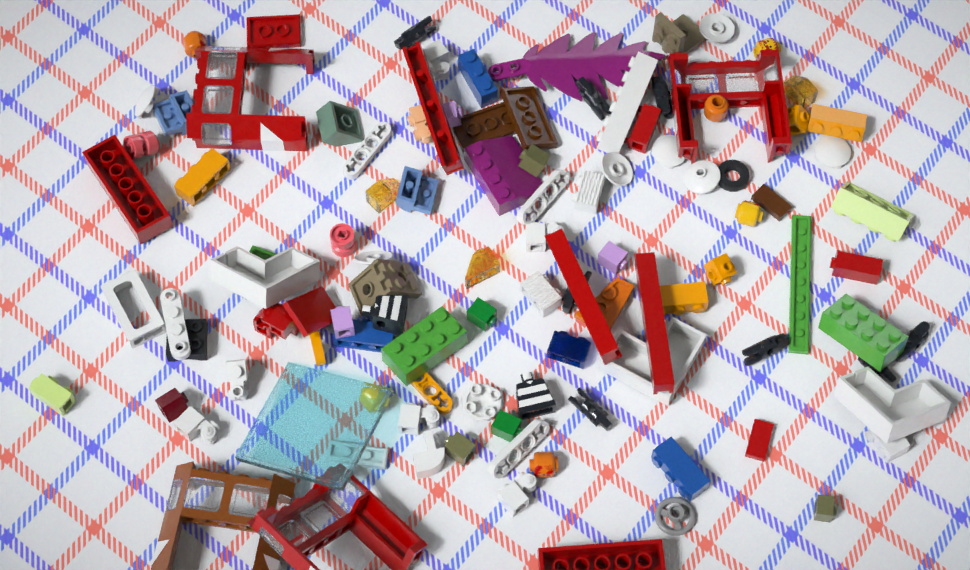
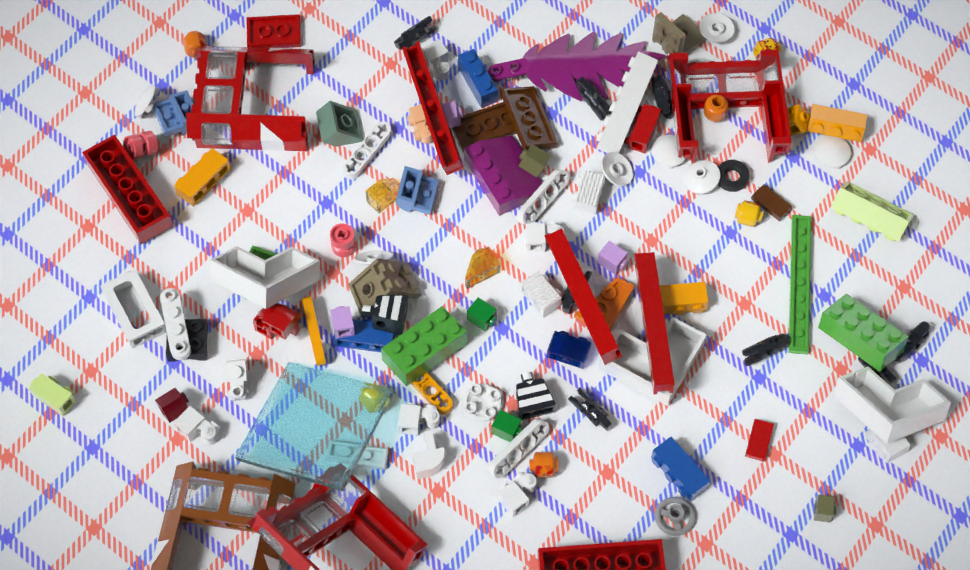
(311, 311): red tile -> none
(459, 448): olive brick -> none
(720, 269): light orange brick -> none
(800, 90): clear yellow slope -> none
(856, 267): red brick -> none

